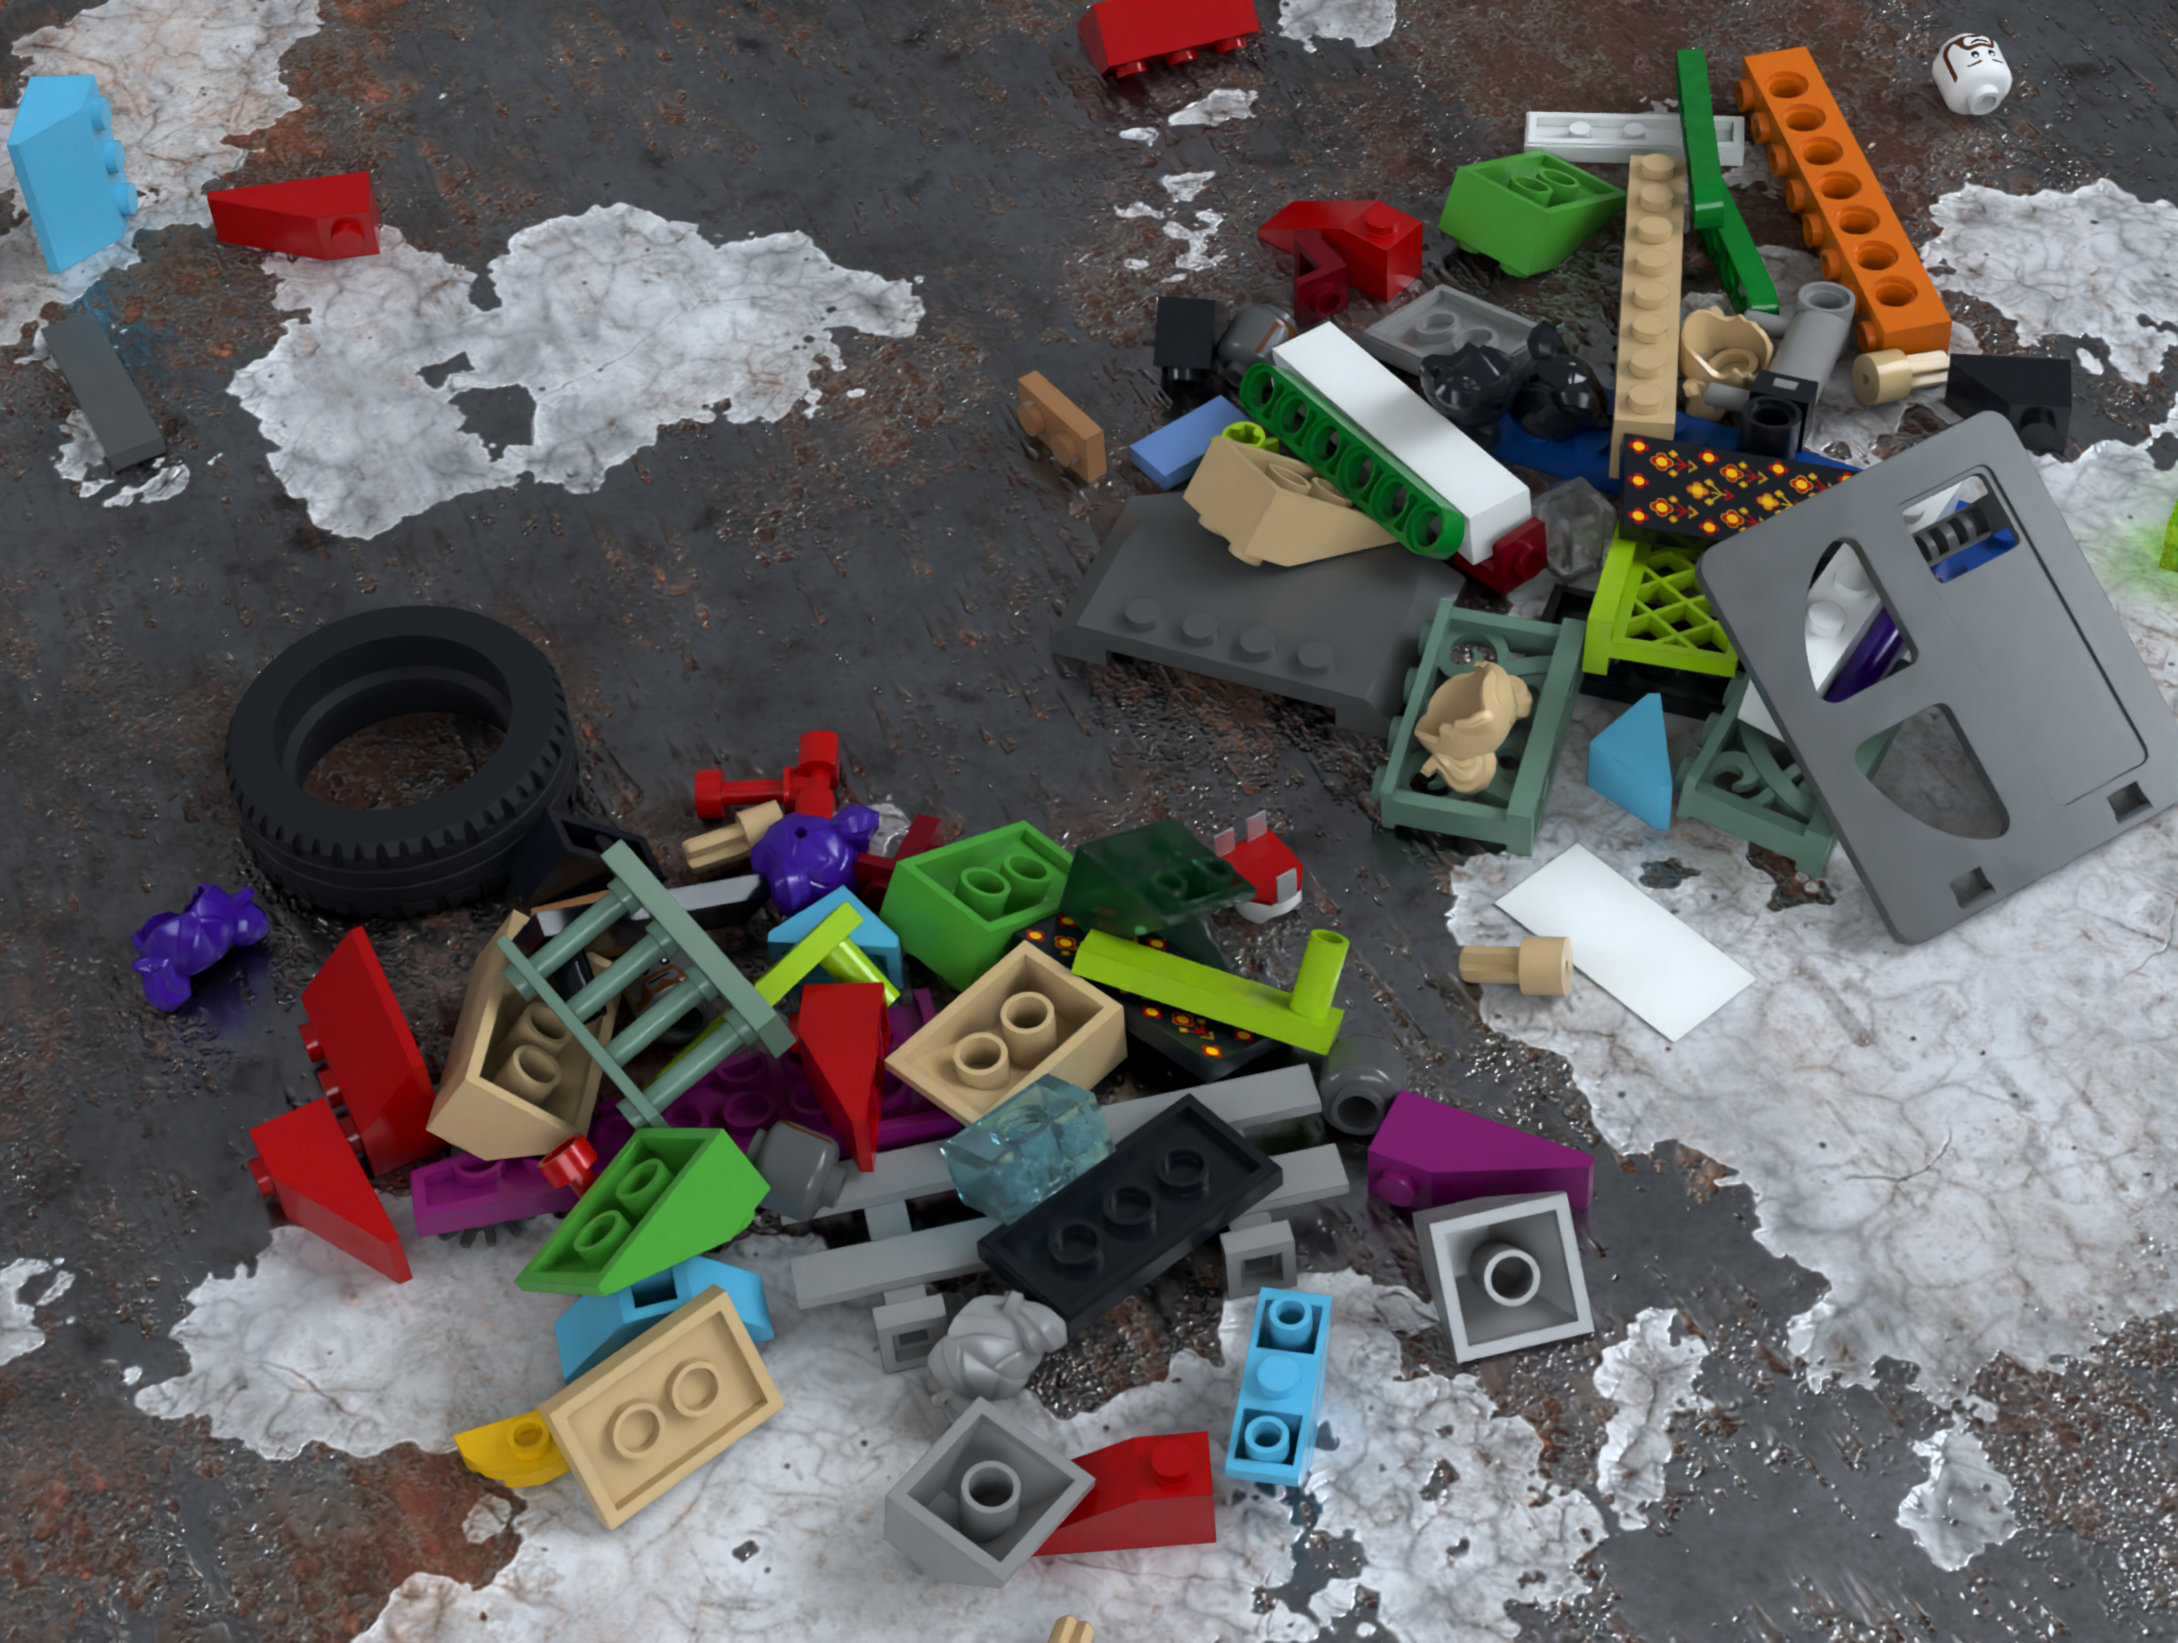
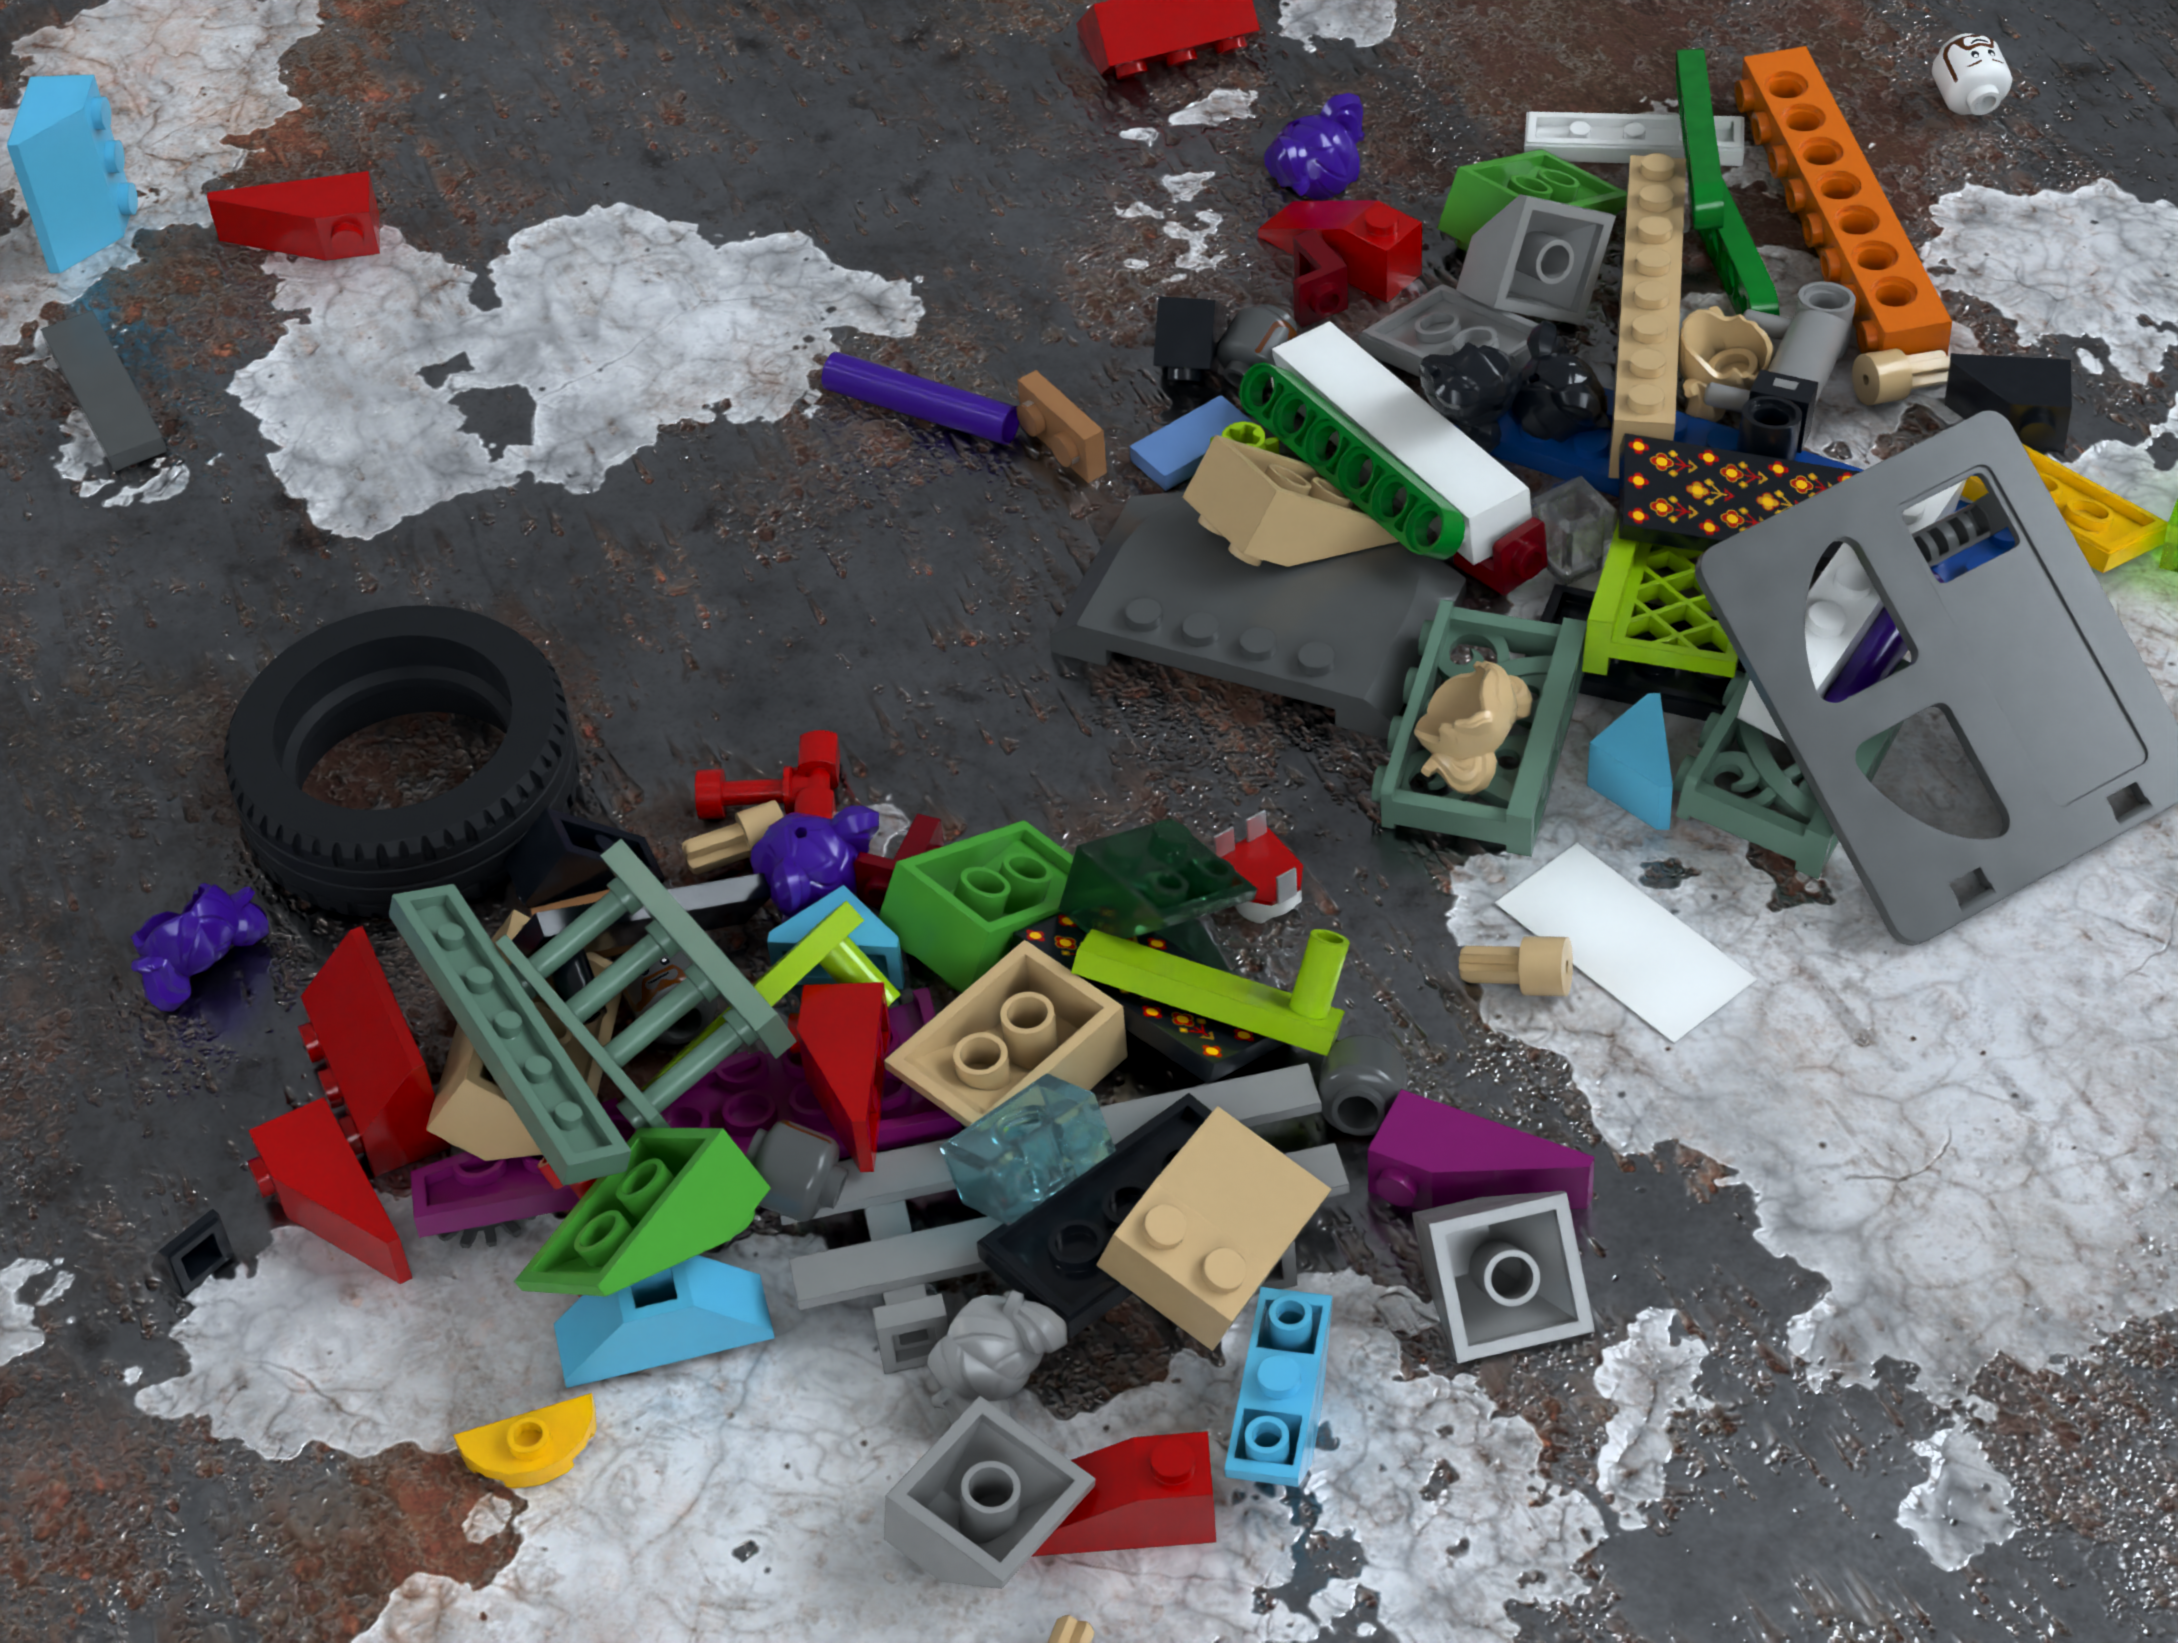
(193, 1254): none -> black slope
(510, 1035): none -> sand green plate
(661, 1406): tan plate -> none
(920, 398): none -> dark purple piece
(1212, 1227): none -> tan slope
(1319, 150): none -> dark purple hair
(1537, 259): none -> light grey slope
(2102, 522): none -> yellow tile

